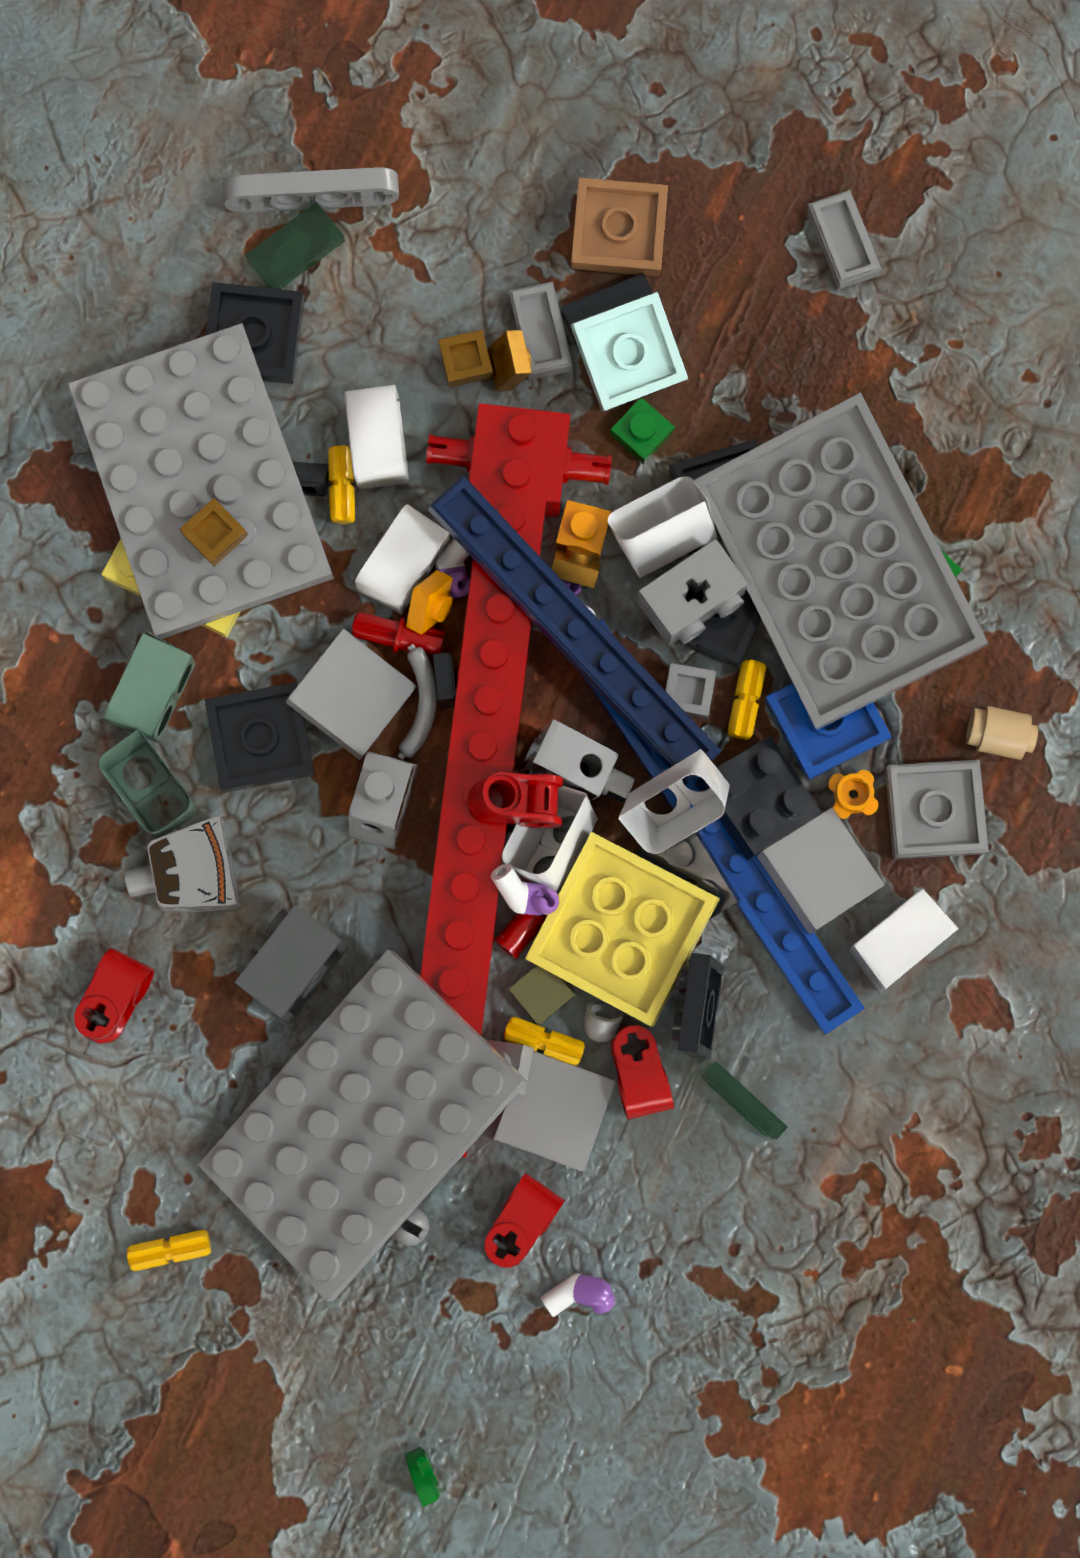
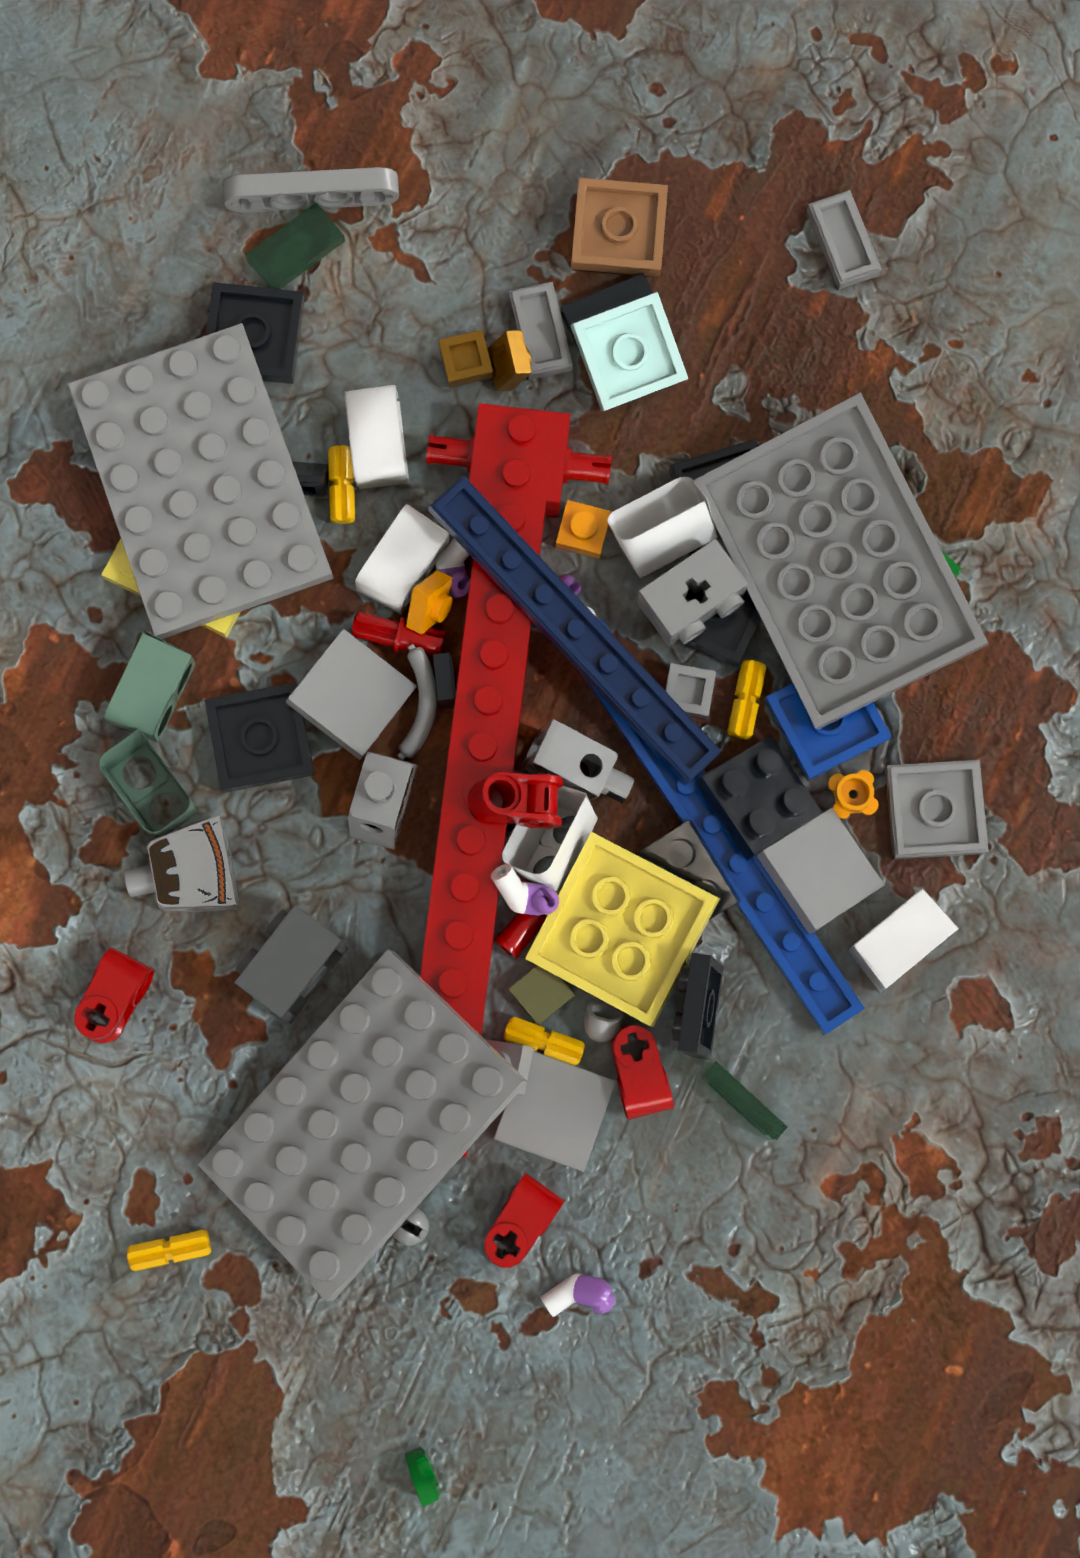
(213, 532): pearl gold plate -> none
(576, 565): pearl gold plate -> none
(642, 430): green plate -> none
(660, 832): white piece -> none
(1001, 732): tan brick -> none

